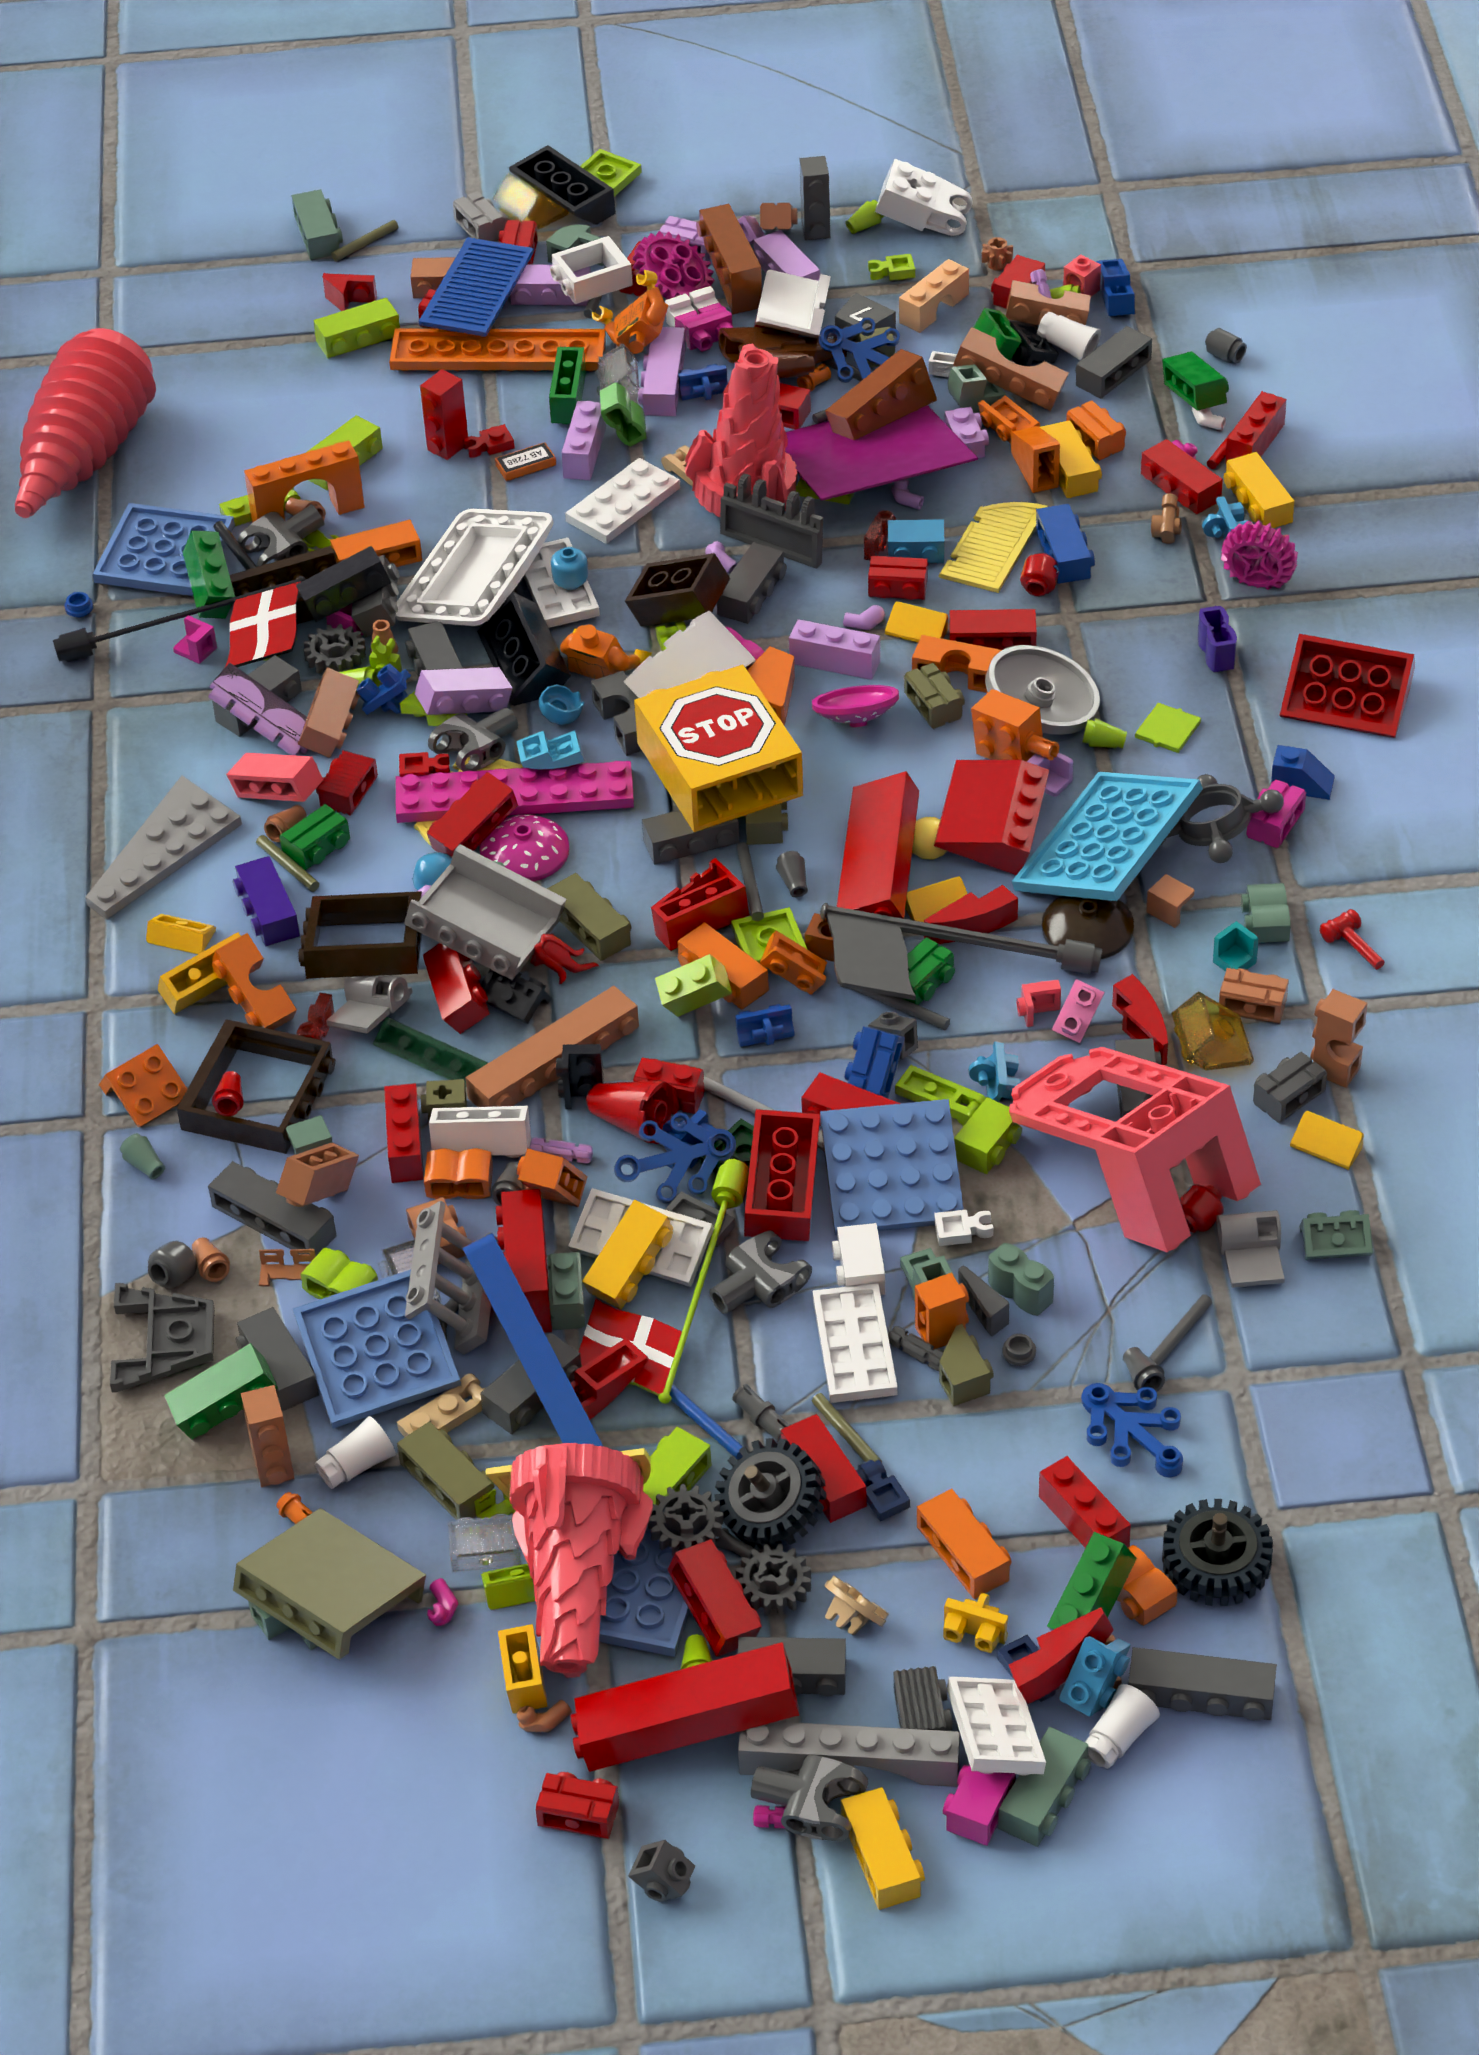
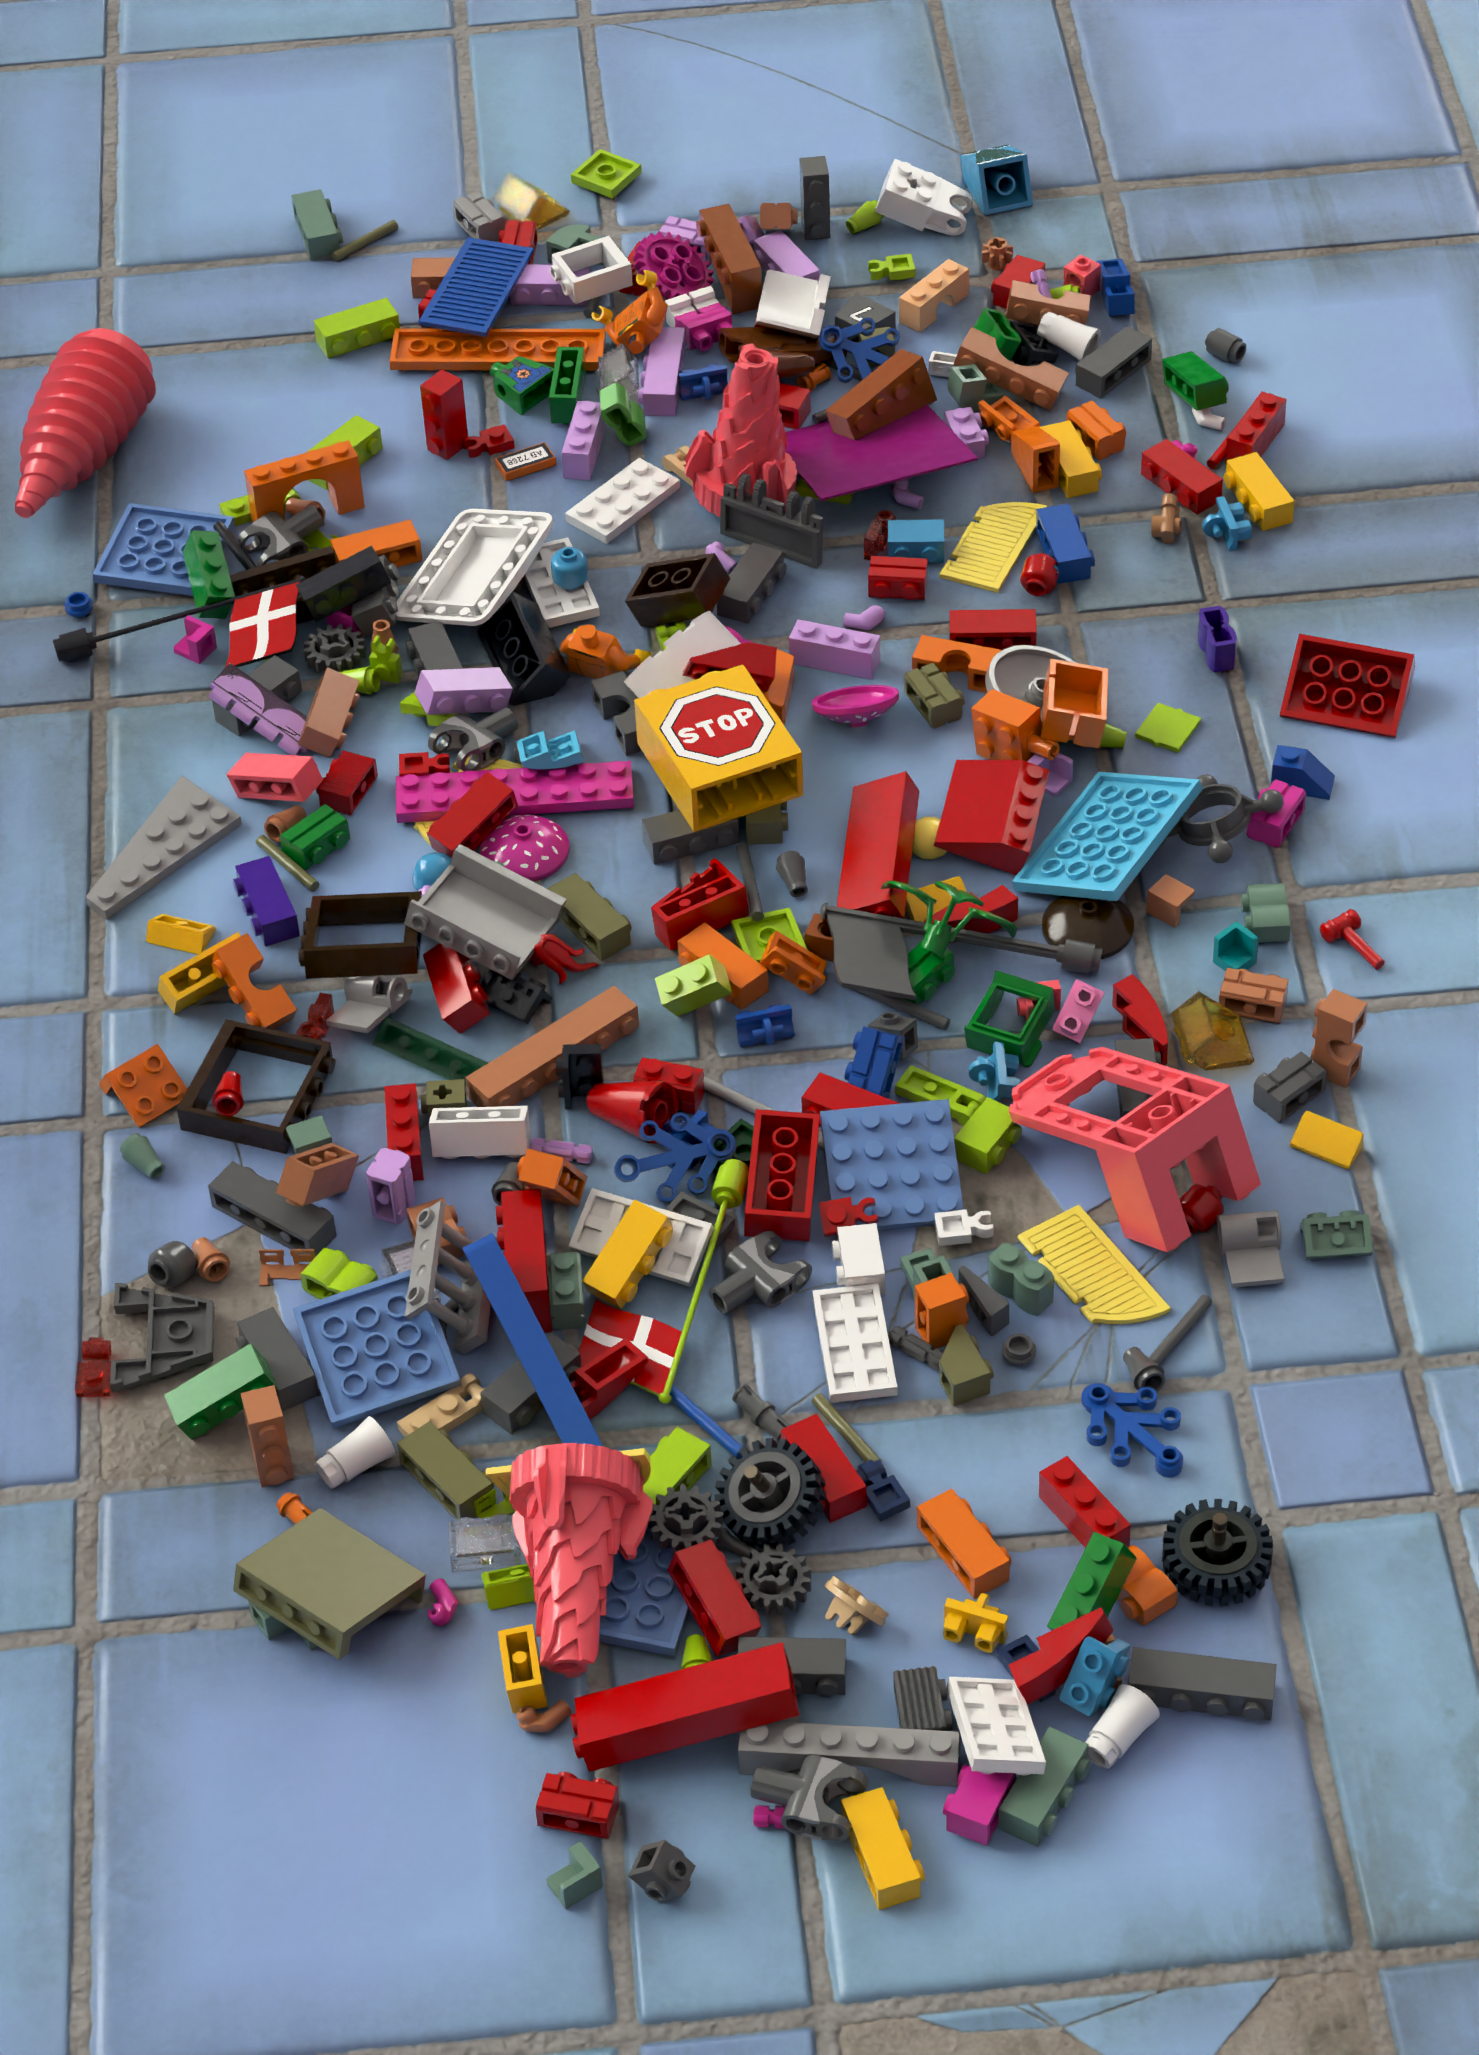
(94, 1376): none -> clear red plate
(347, 288): red slope -> none
(386, 695): blue hips -> none
(390, 1185): none -> lavender brick
(458, 1174): orange brick -> none
(522, 383): none -> green torso
(560, 704): dark azure hair -> none
(567, 184): black slope -> none
(578, 1878): none -> sand green panel
(757, 659): none -> red slope
(842, 1213): none -> red plate
(913, 621): yellow slope -> none
(939, 933): none -> green plant
(997, 178): none -> dark azure slope
(1026, 1044): none -> green piece
(1074, 703): none -> orange piece
(1093, 1270): none -> light yellow piece
(1259, 555): dark pink gear -> none

